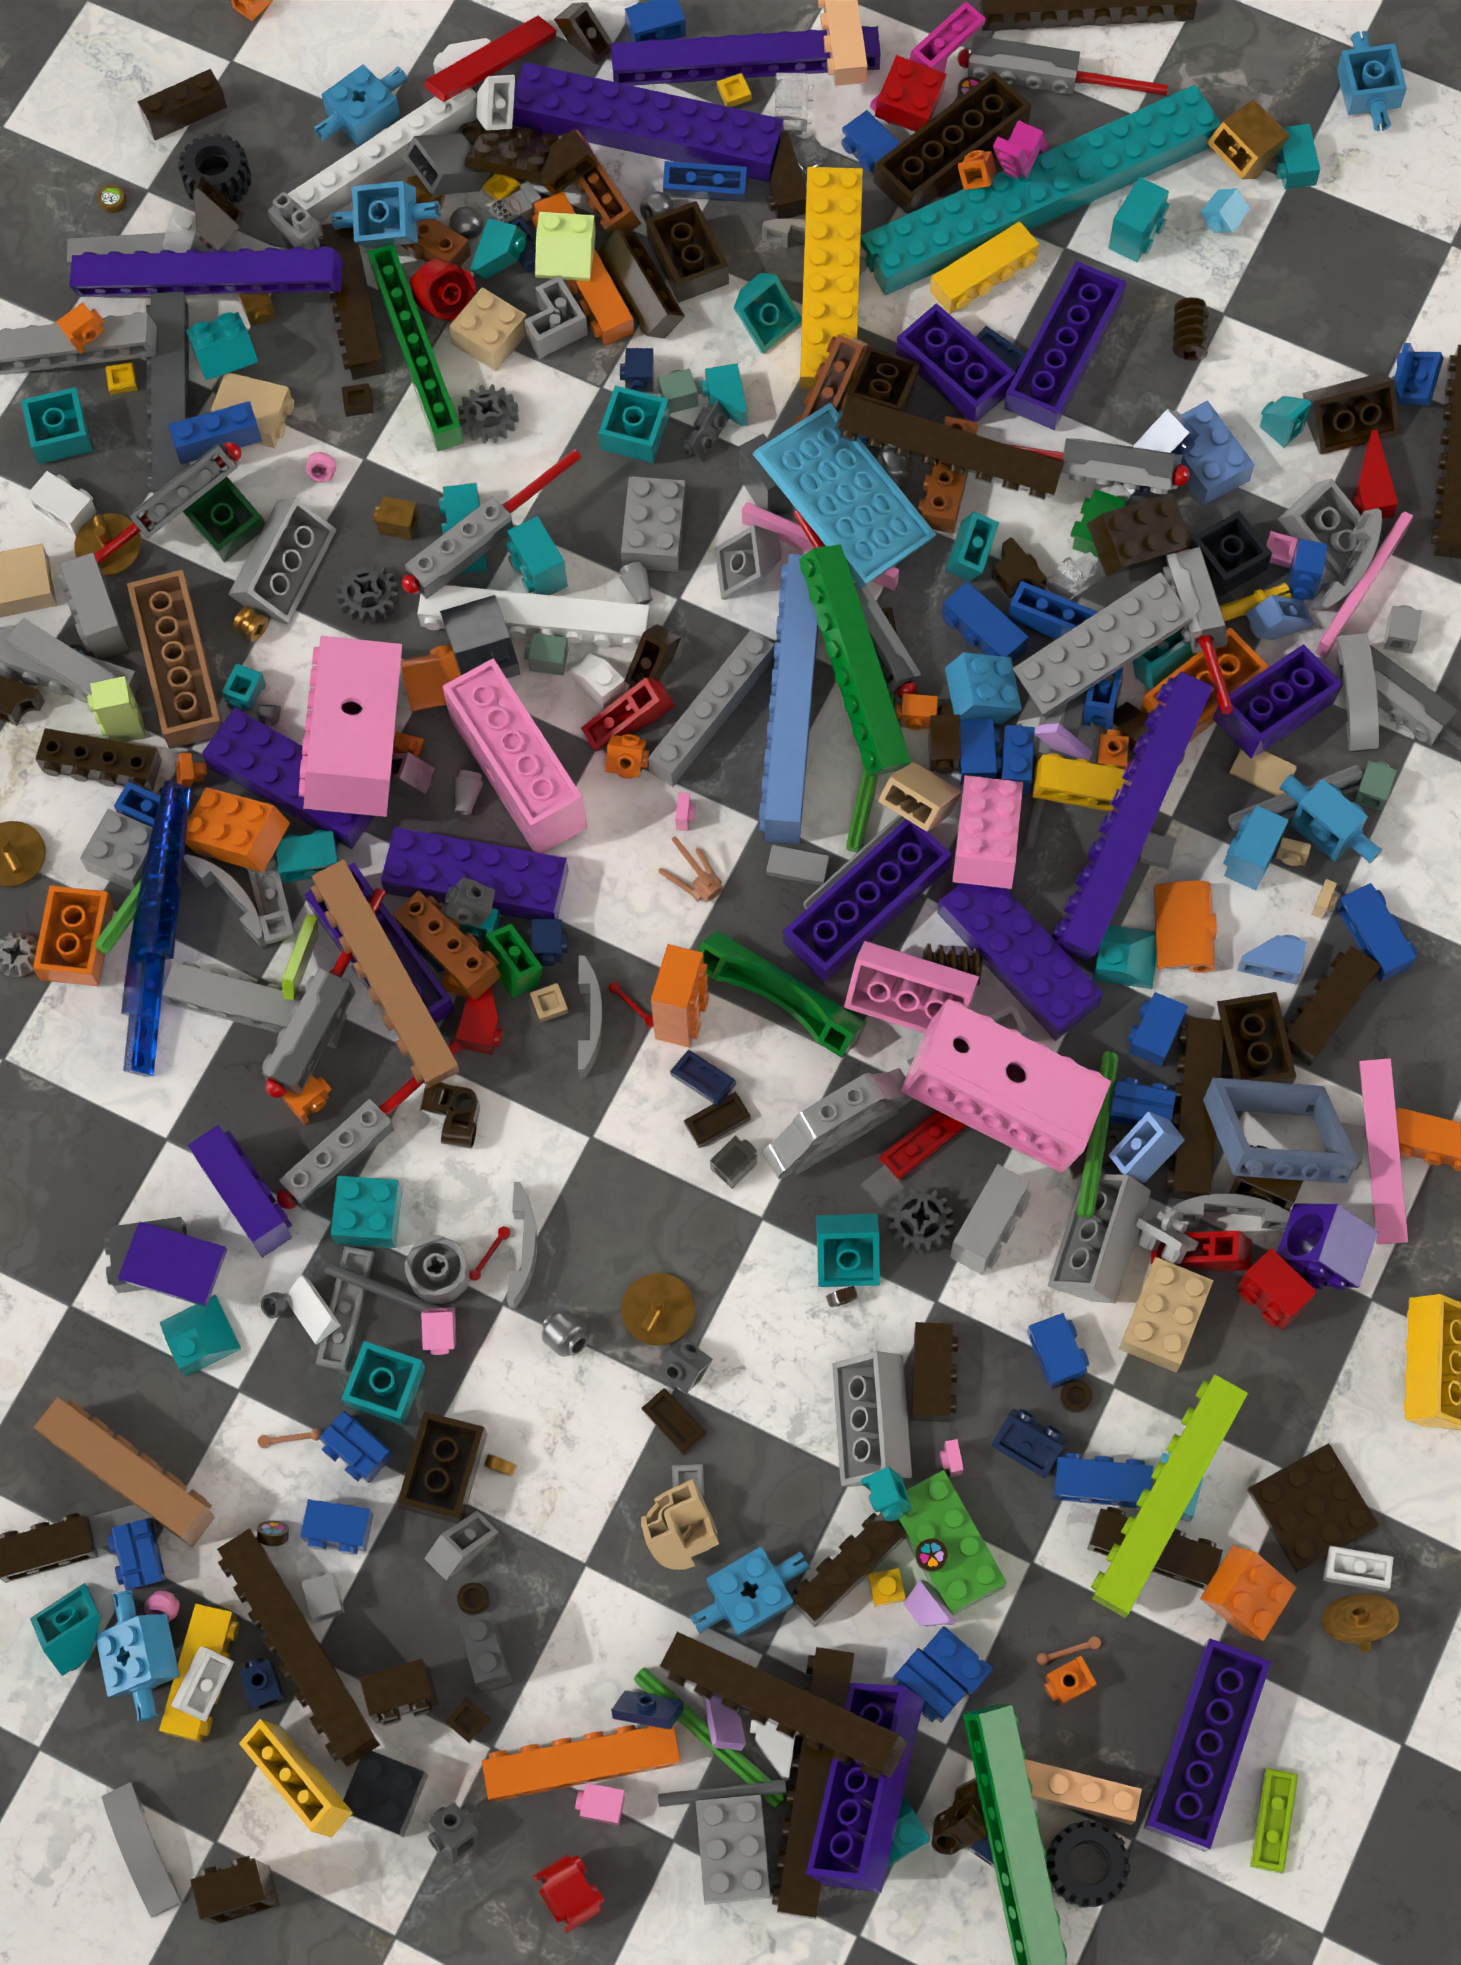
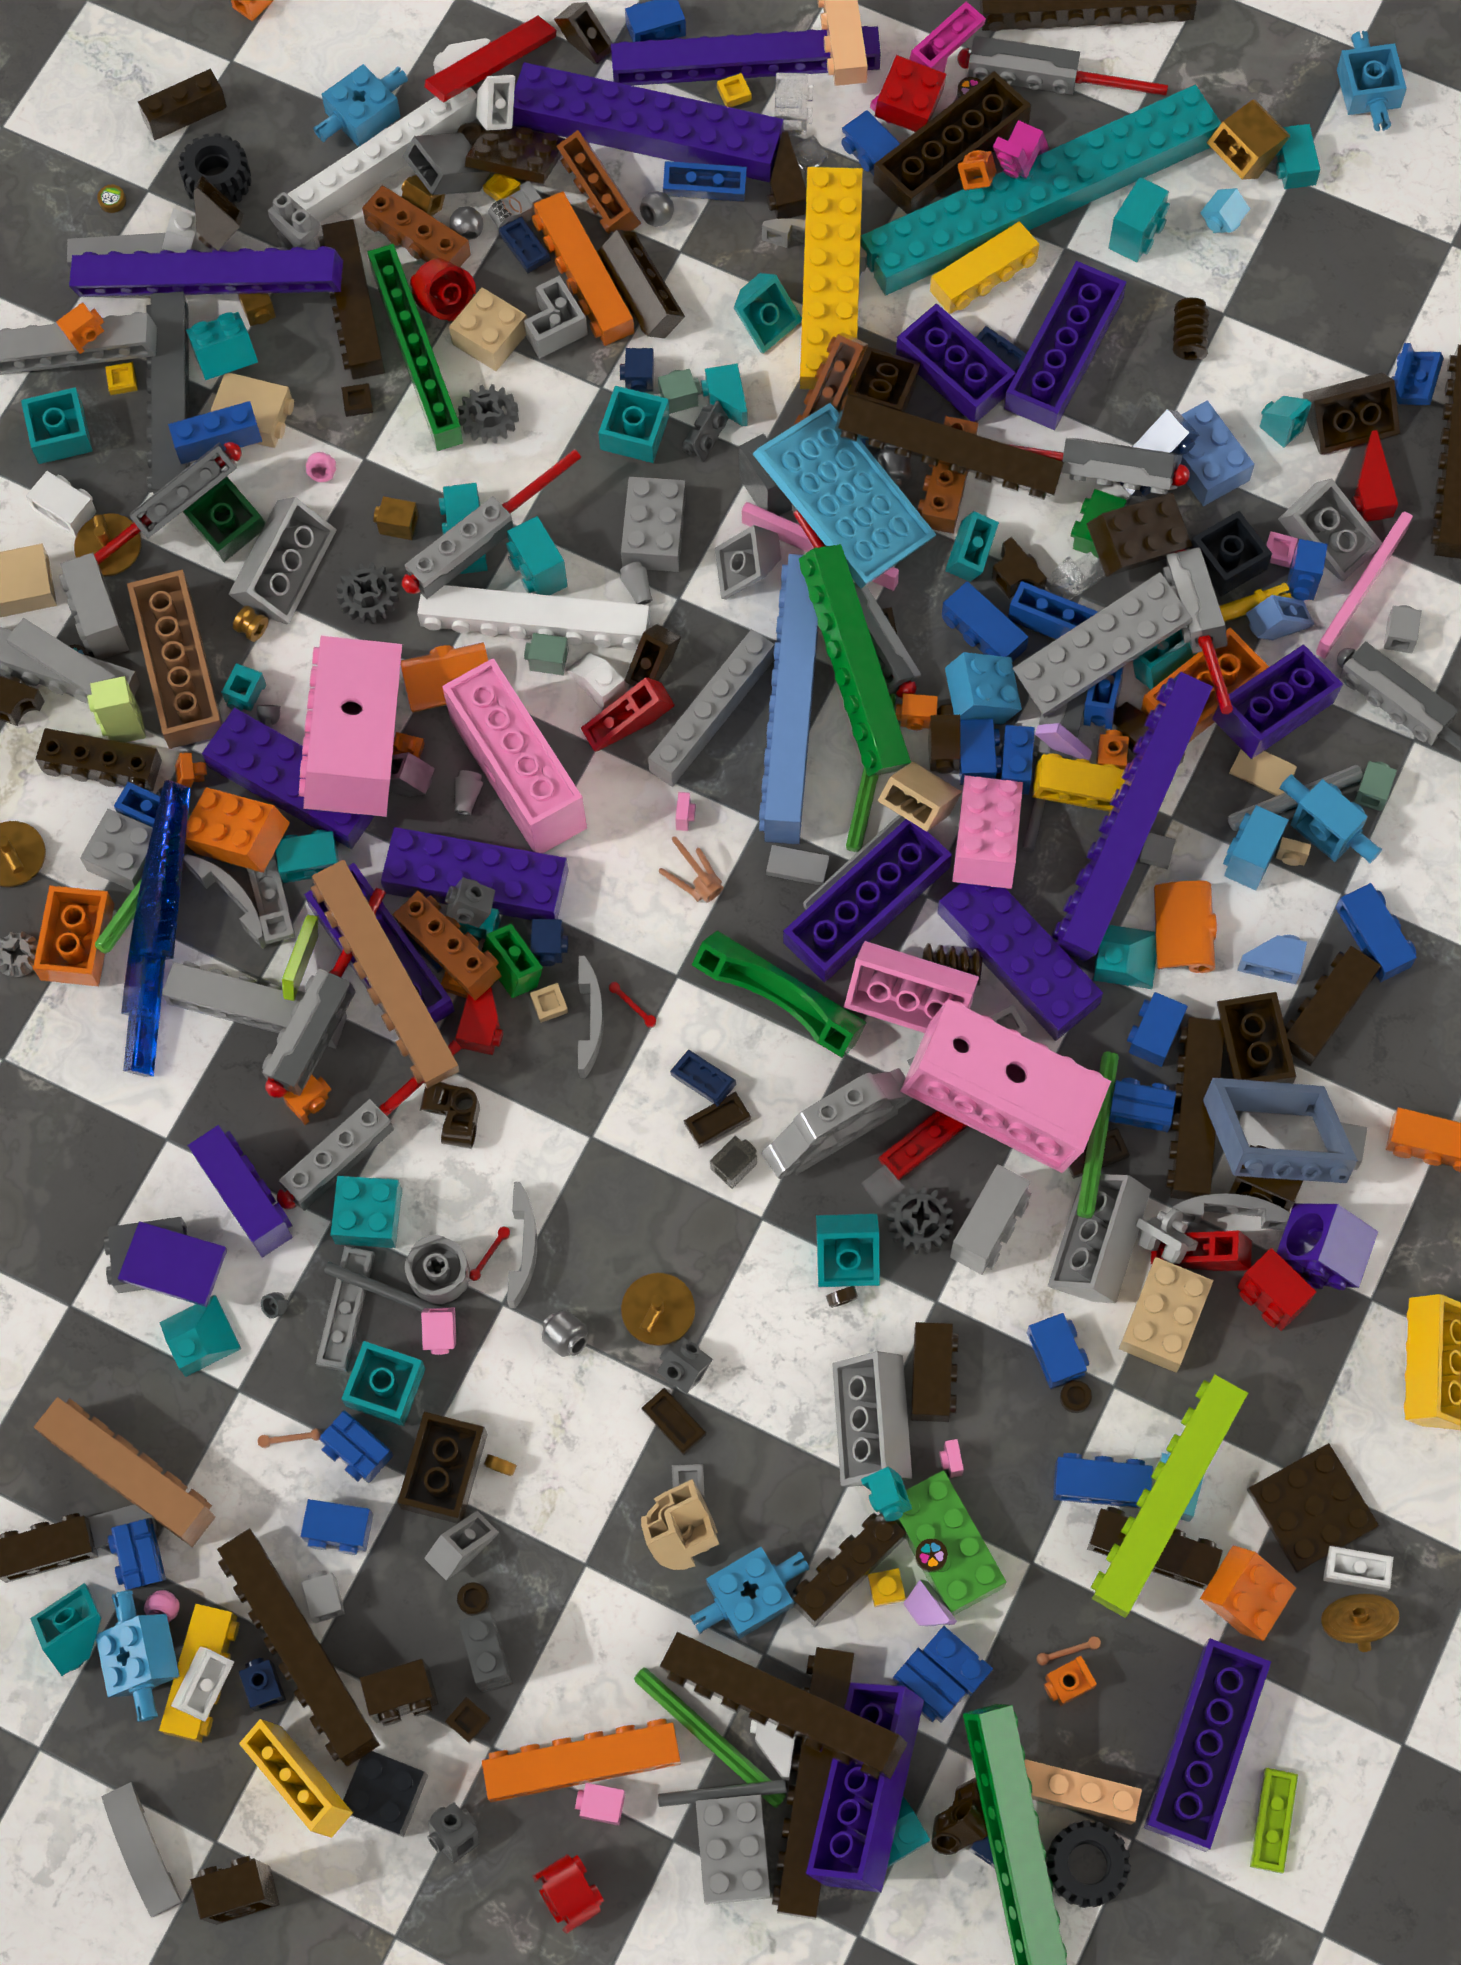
(272, 1533): dark brown tile -> none
(311, 1310): white slope -> none
(385, 214): dark azure brick -> none
(480, 634): black slope -> none
(497, 248): teal slope -> none
(564, 246): yellowish green slope -> none
(567, 162): dark brown slope -> none
(626, 756): orange brick -> none
(647, 1709): dark blue plate -> none
(680, 996): orange brick -> none
(687, 251): dark brown brick -> none
(724, 1726): lavender tile -> none
(1029, 1442): dark blue bracket -> none
(1146, 1147): light blue brick -> none
(1326, 899): tan plate -> none
(1359, 691): light grey slope -> none
(1367, 533): light grey slope -> none
(1383, 1151): bright pink tile -> none

